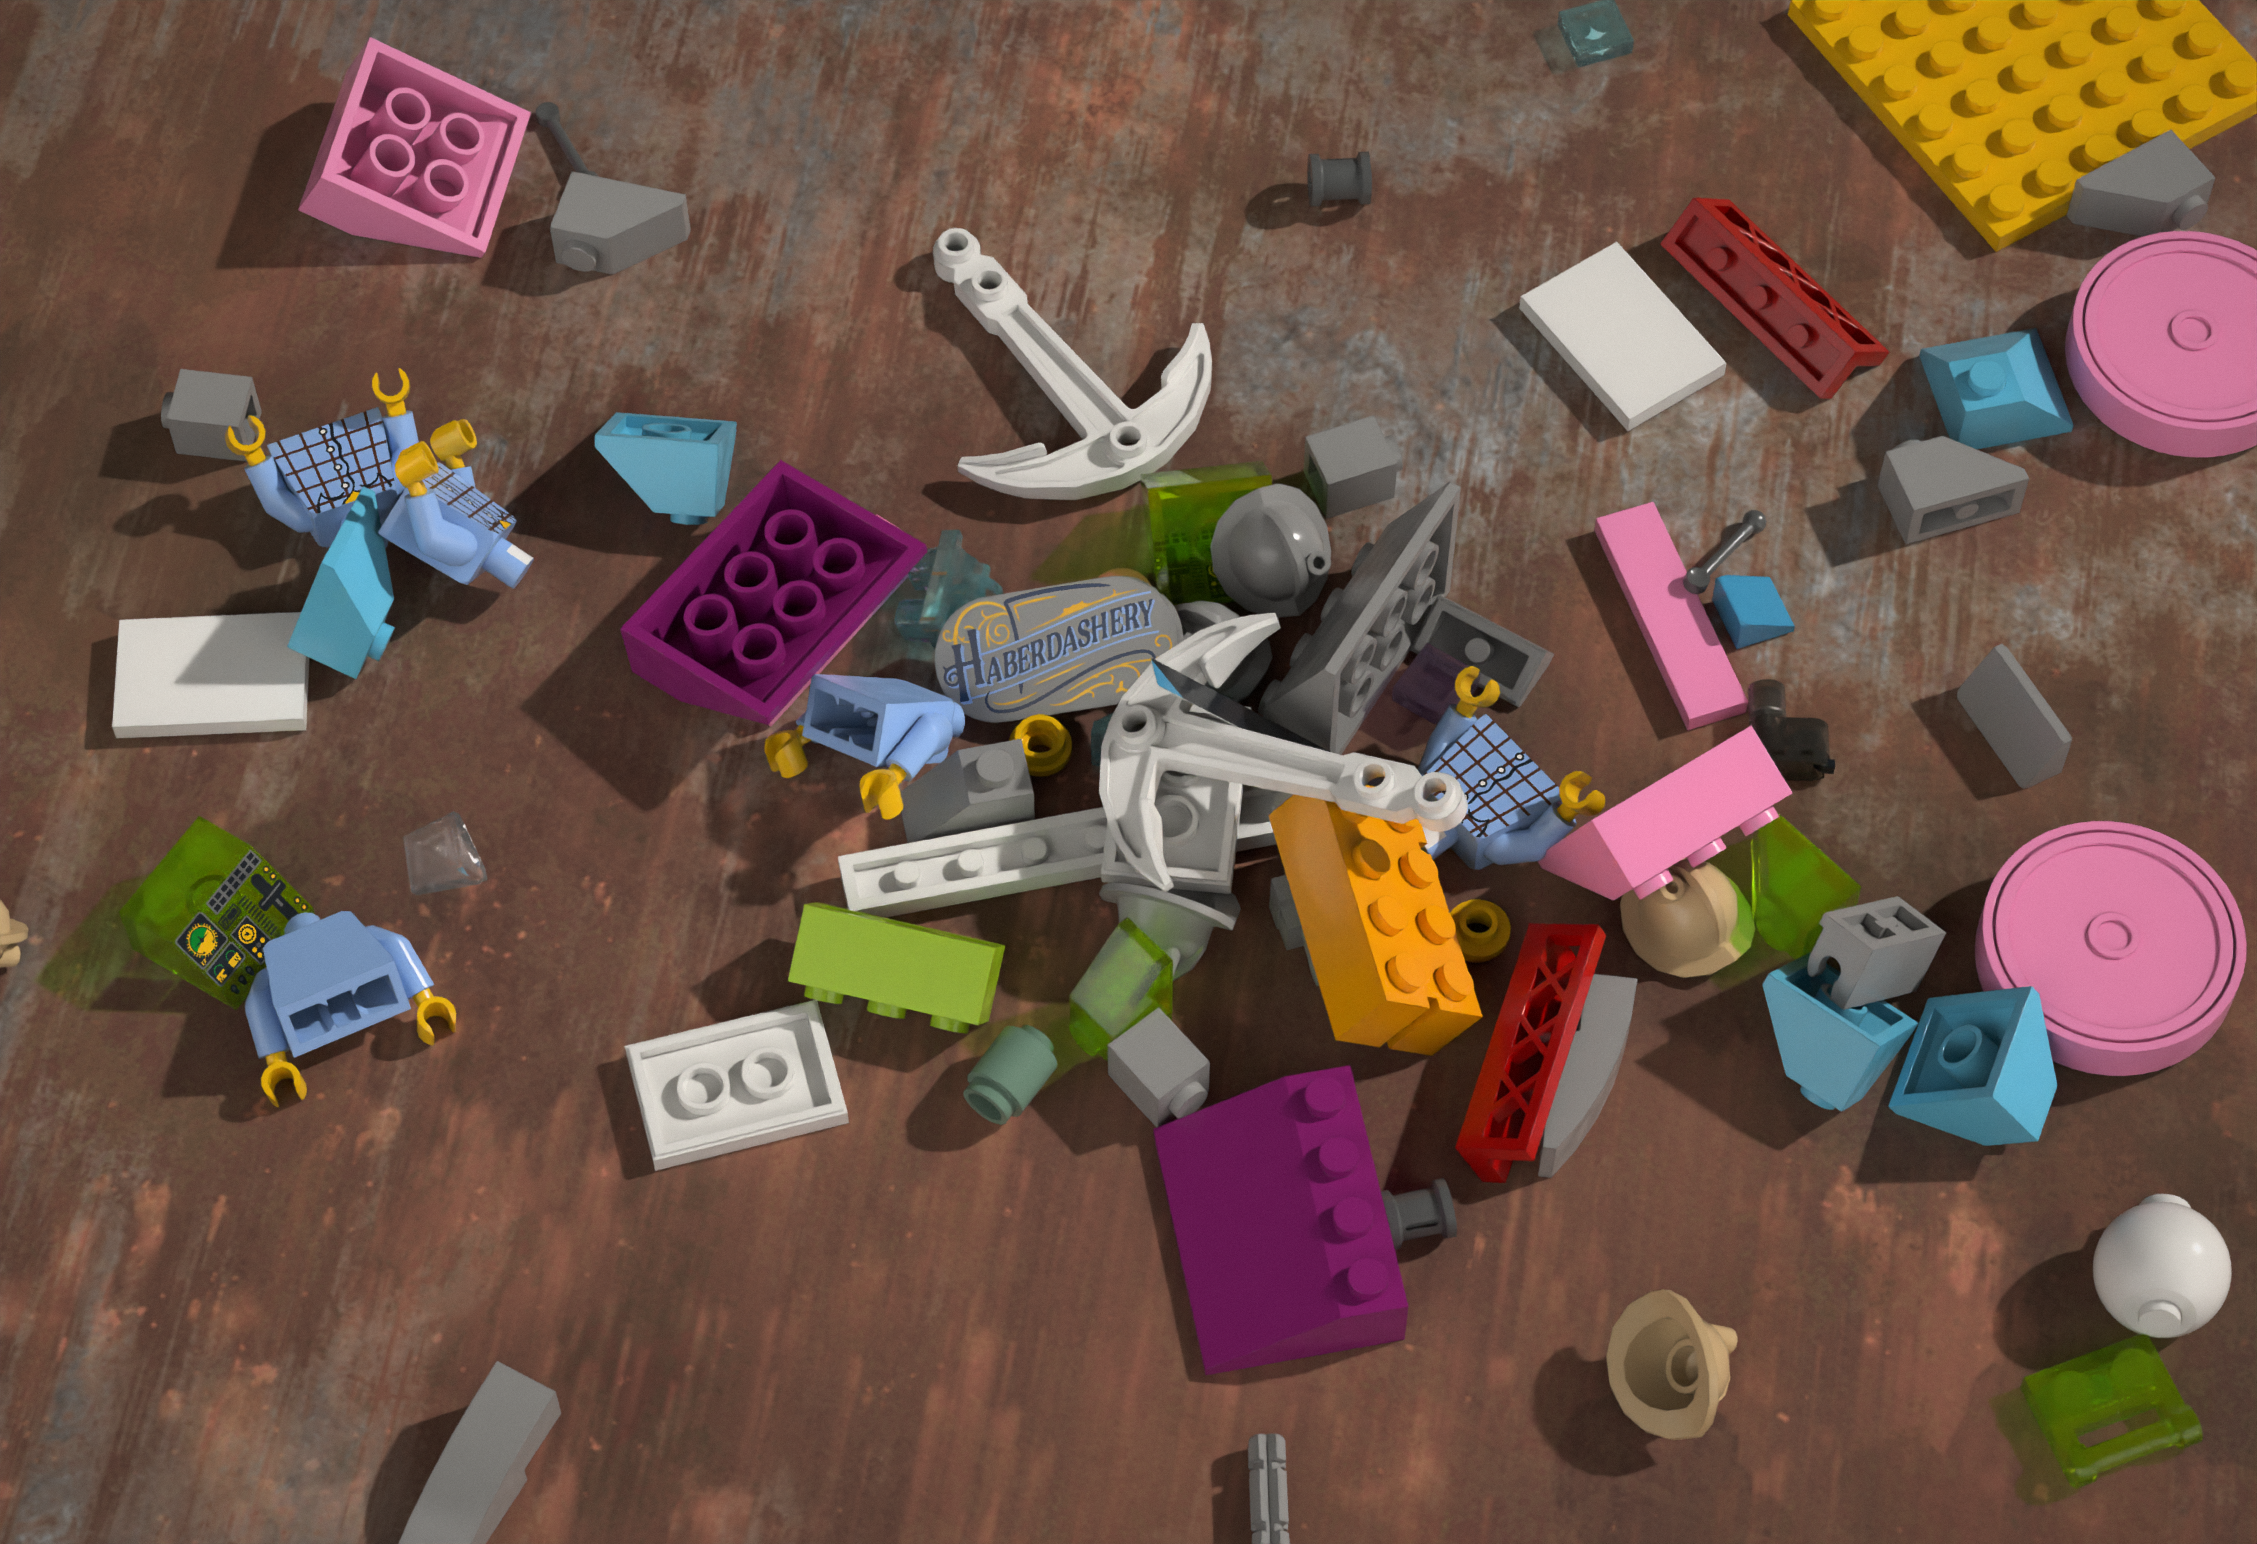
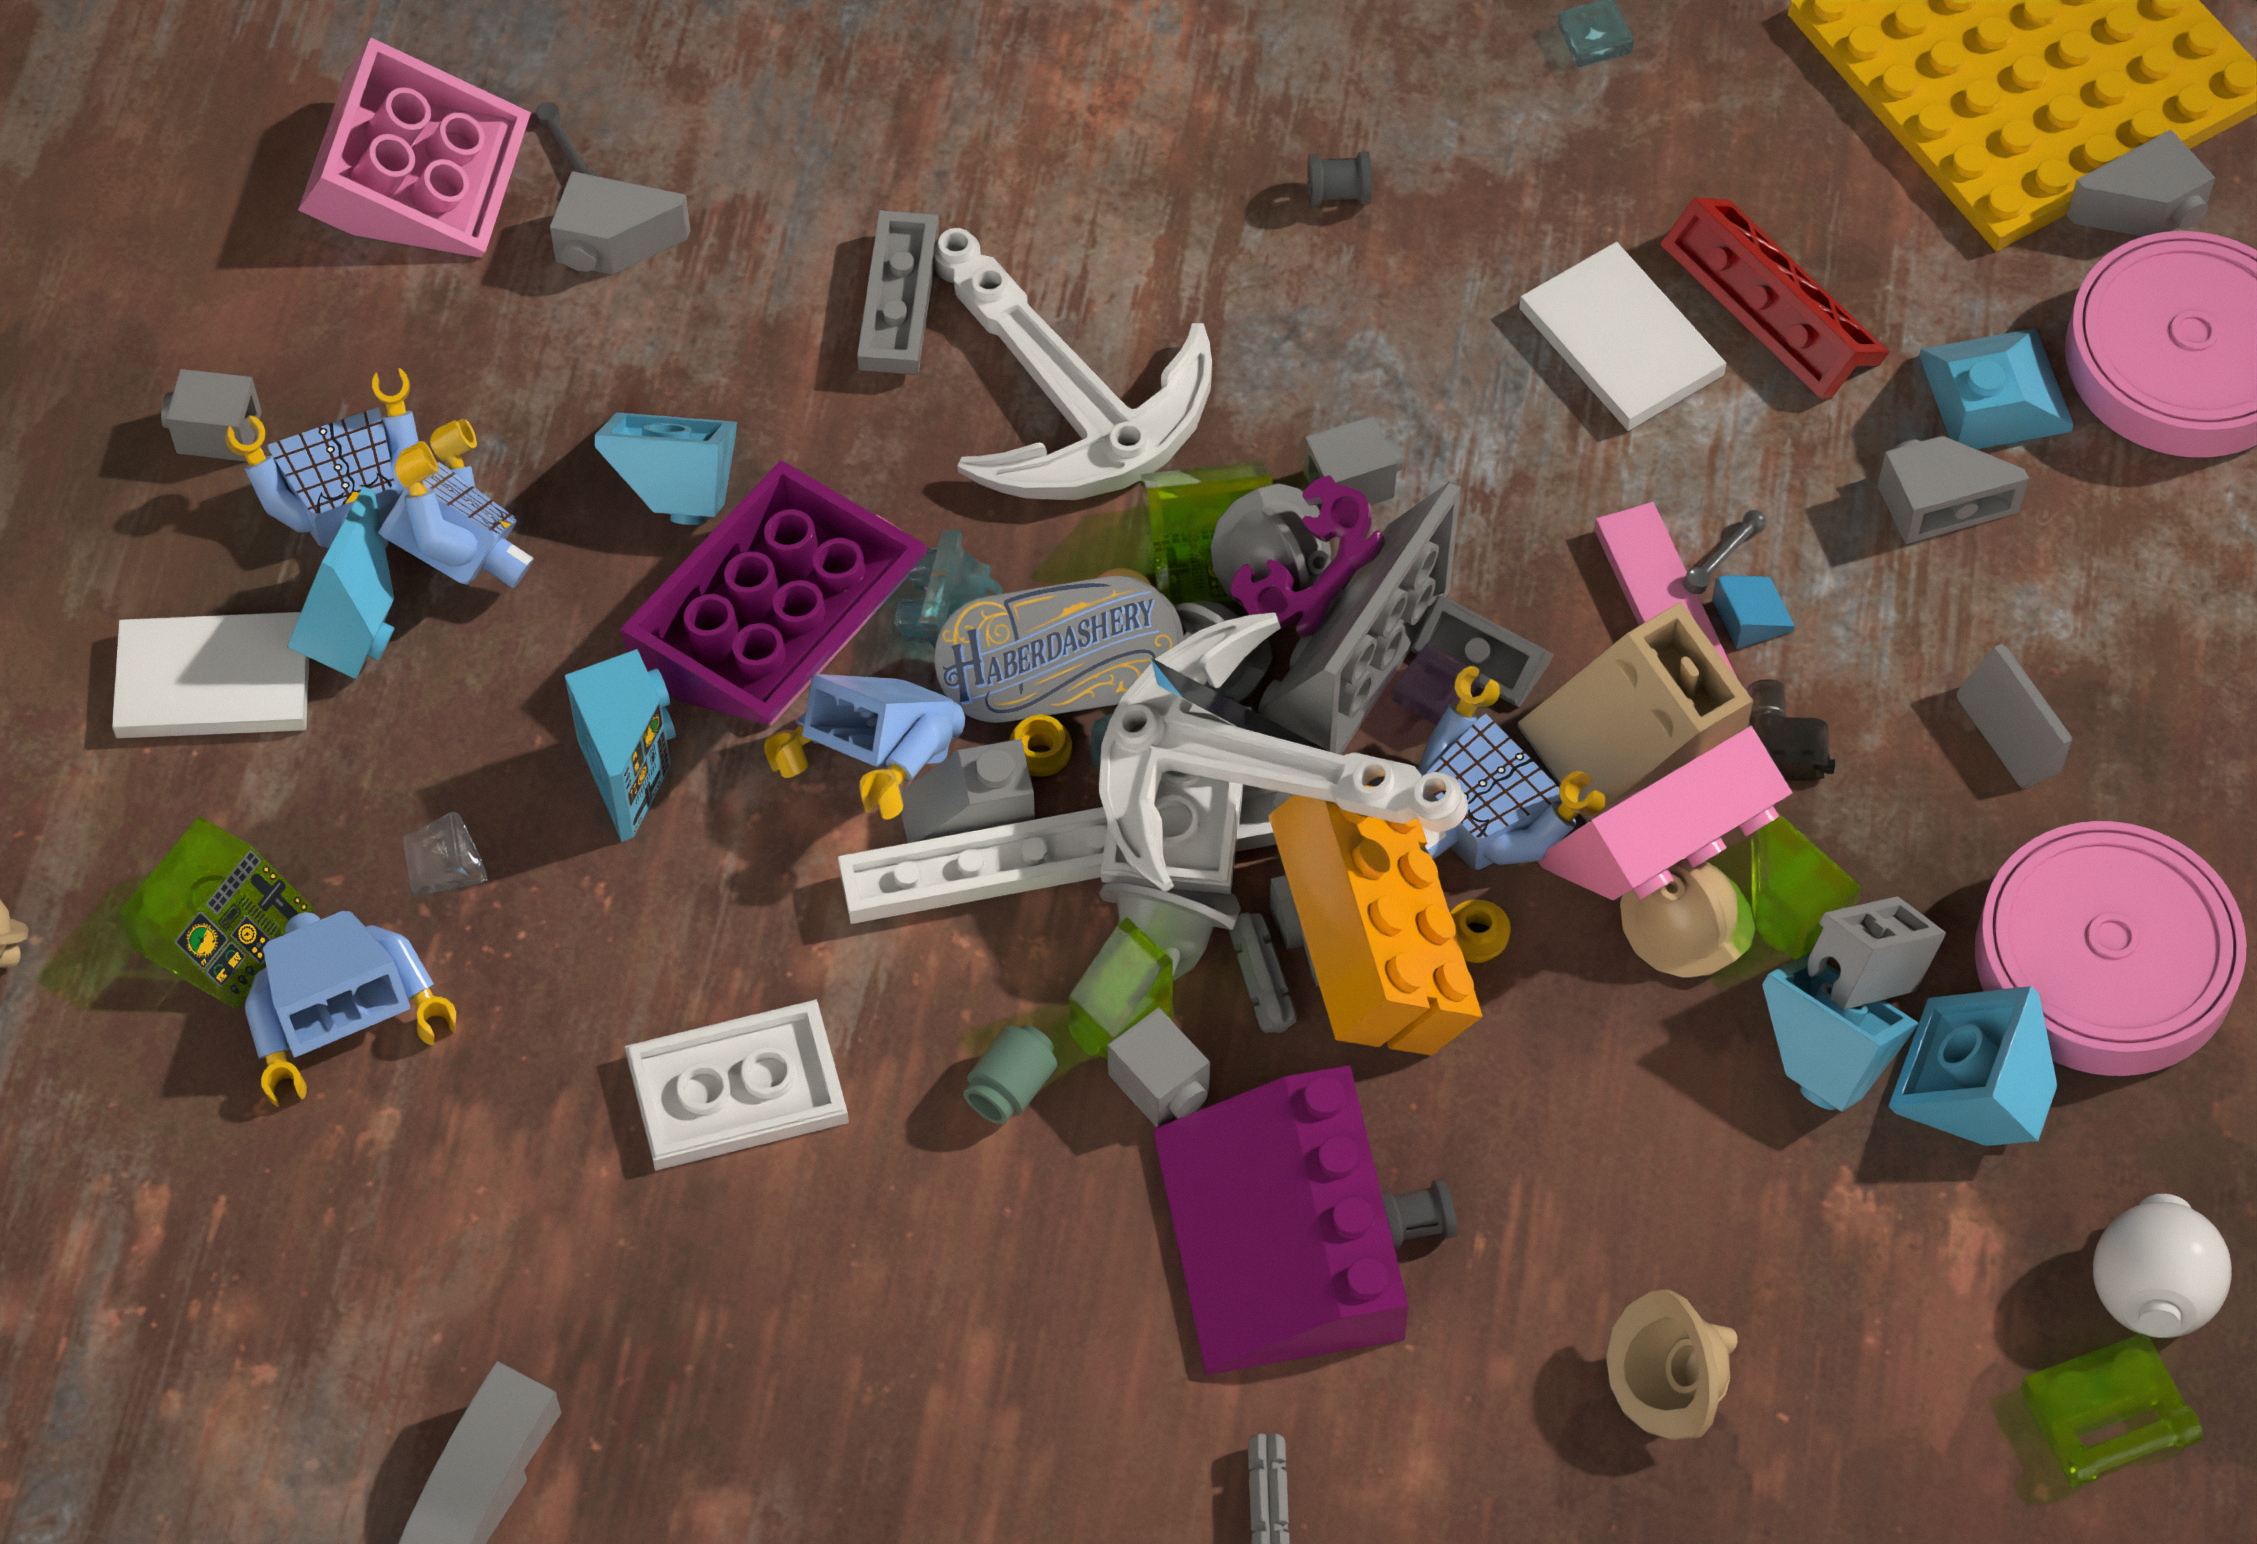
(623, 734): none -> medium azure slope
(895, 966): lime brick -> none
(898, 292): none -> light grey plate
(1262, 973): none -> light grey axle
(1343, 515): none -> magenta helmet
(1529, 1047): red fence -> none
(1588, 1069): light grey slope -> none
(1640, 710): none -> tan slope

